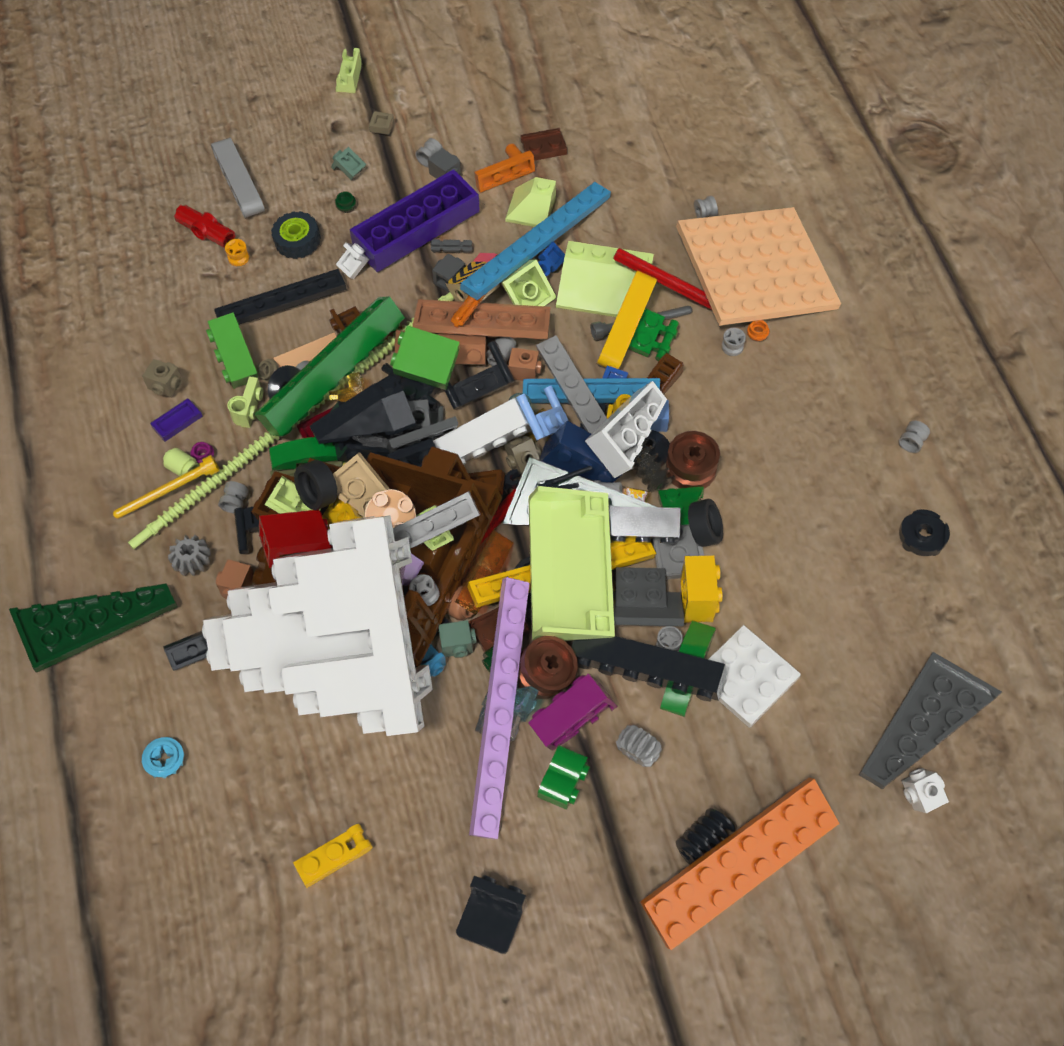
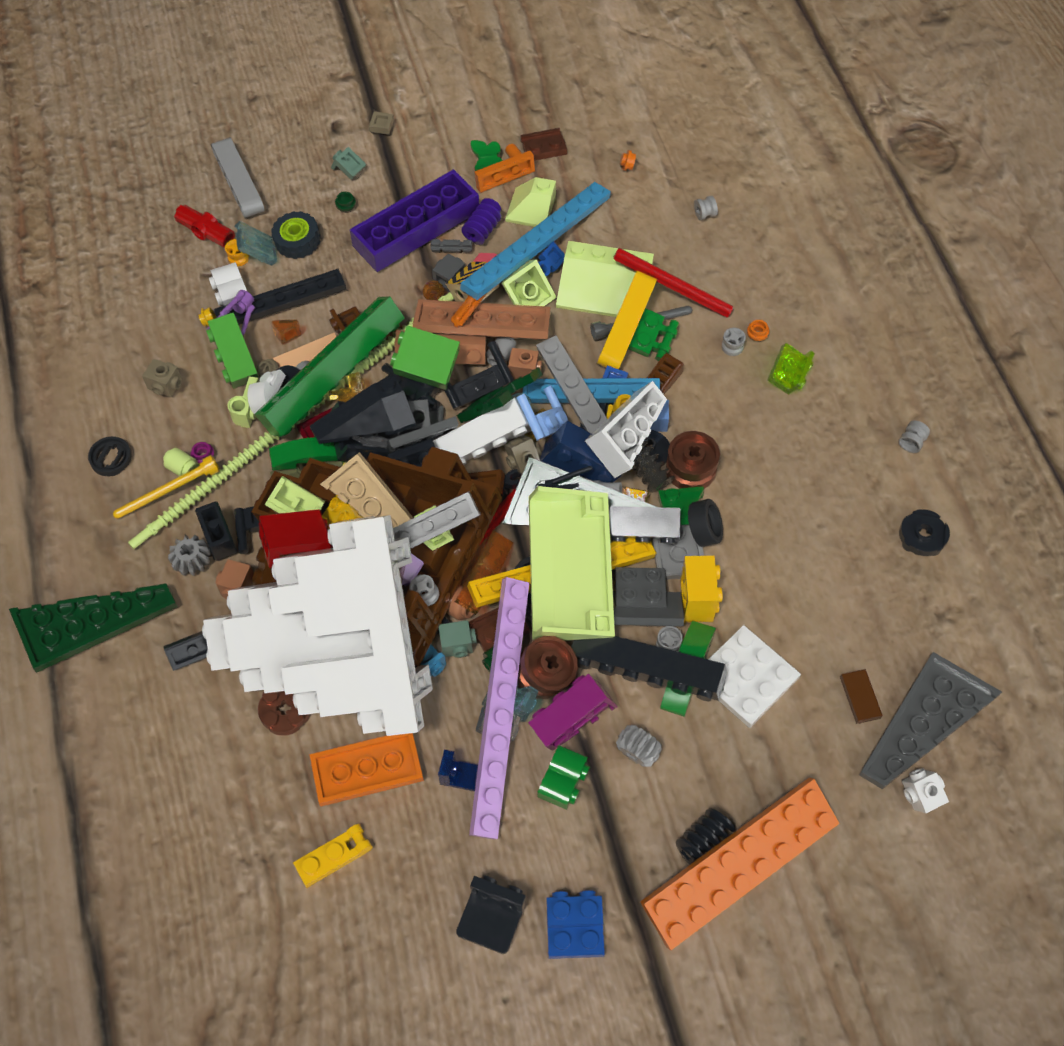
(105, 445): none -> black piece
(154, 751): medium azure gear -> none
(176, 420): dark purple tile -> none
(206, 315): none -> yellow plate
(216, 531): none -> black brick
(227, 282): none -> white brick
(233, 496): light grey wheel -> none
(241, 303): none -> medium lavender plant
(255, 243): none -> clear light blue plate
(263, 391): none -> white brick
(272, 717): none -> copper plate
(286, 330): none -> clear orange slope
(315, 484): black tyre -> none
(349, 72): yellowish green hinge -> none
(352, 260): white bracket -> none
(365, 768): none -> orange plate
(391, 503): light nougat dish -> none
(430, 147): light grey wheel -> none
(433, 285): none -> clear orange plate
(442, 163): dark grey brick -> none
(457, 773): none -> clear blue bracket
(482, 221): none -> dark purple piece
(486, 153): none -> green animal
(497, 397): none -> dark green wing
(575, 925): none -> blue plate
(627, 160): none -> orange plate
(757, 266): light nougat plate -> none
(790, 369): none -> clear neon green bracket
(861, 696): none -> reddish brown tile

